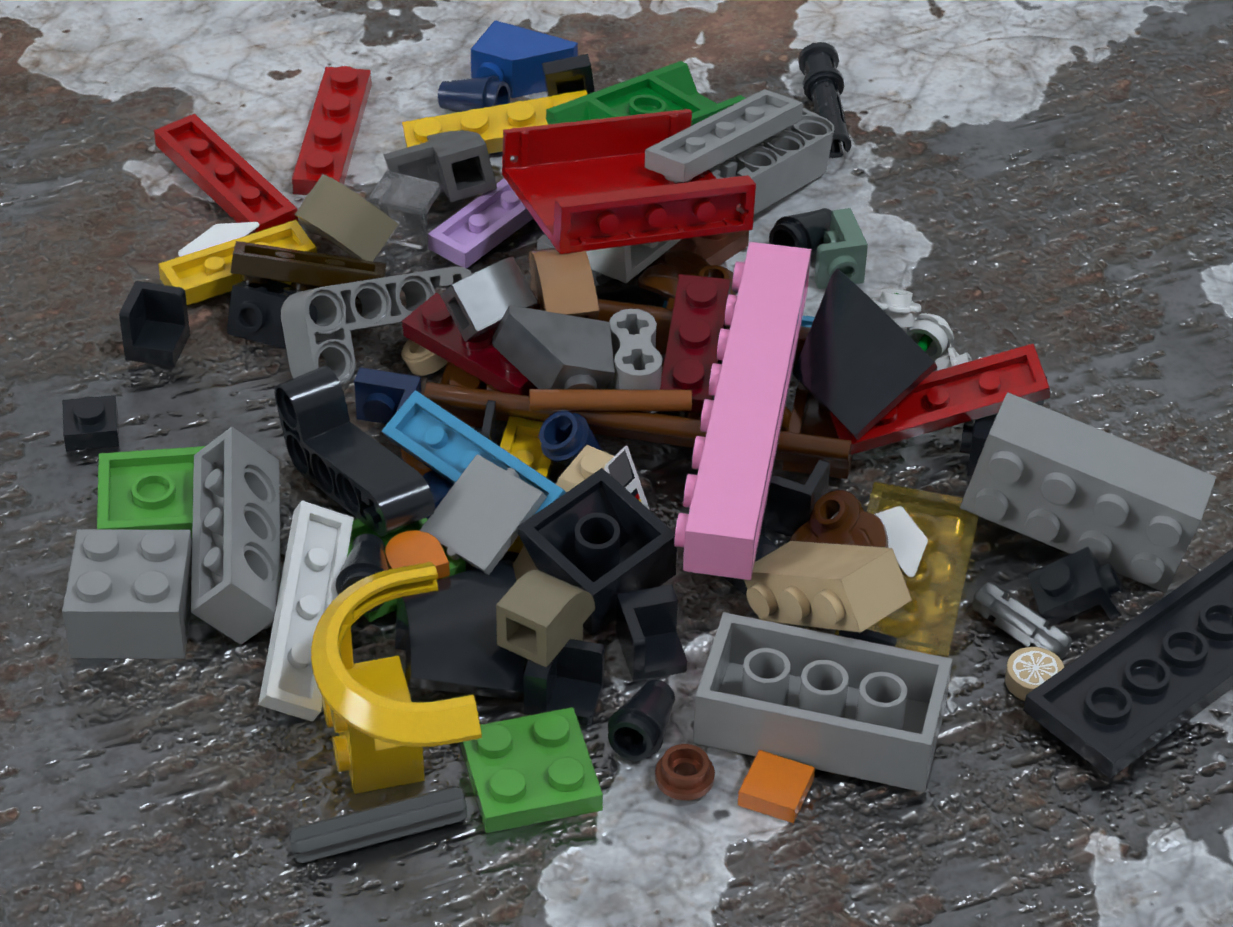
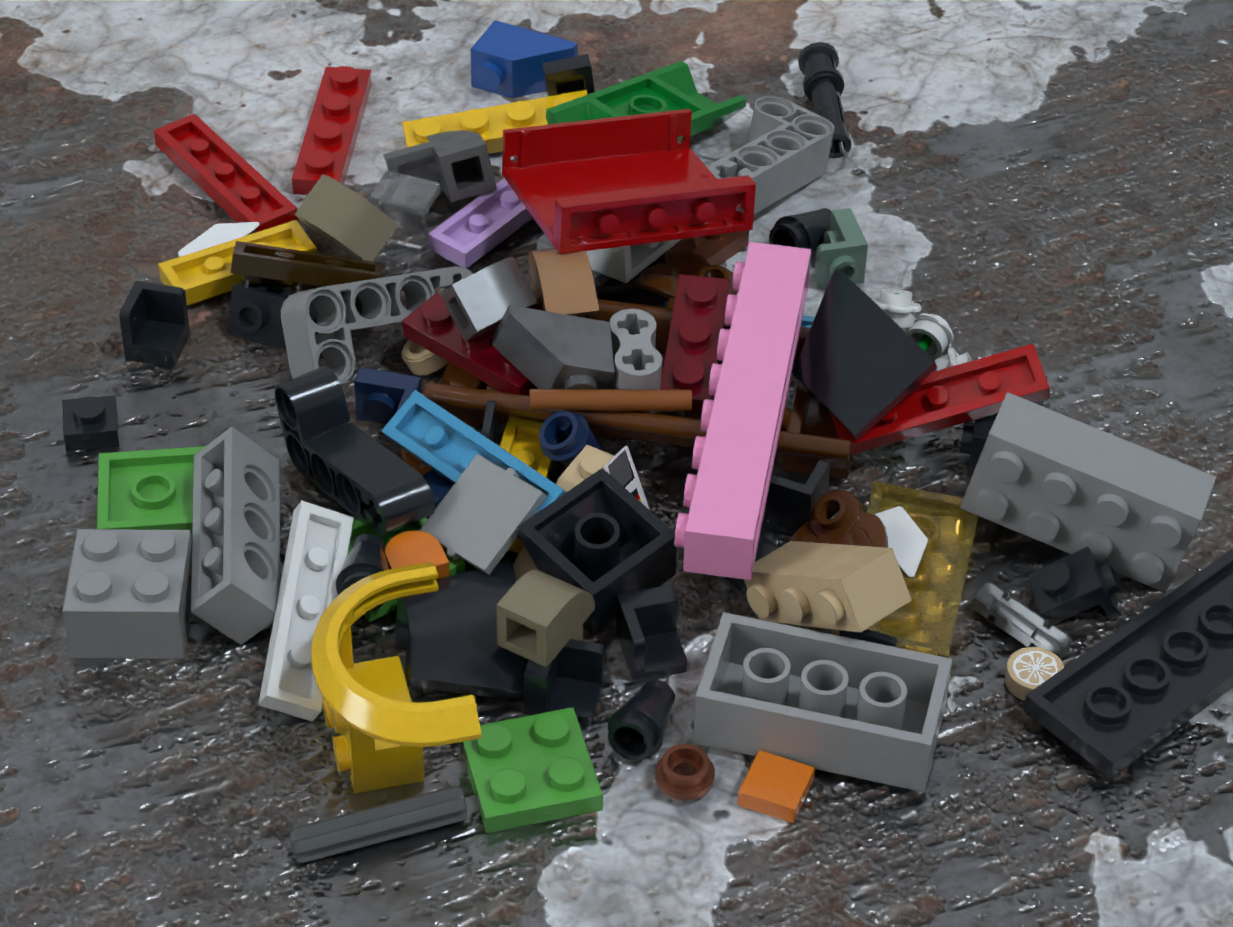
(473, 93): dark blue cone -> none
(723, 136): light grey plate -> none

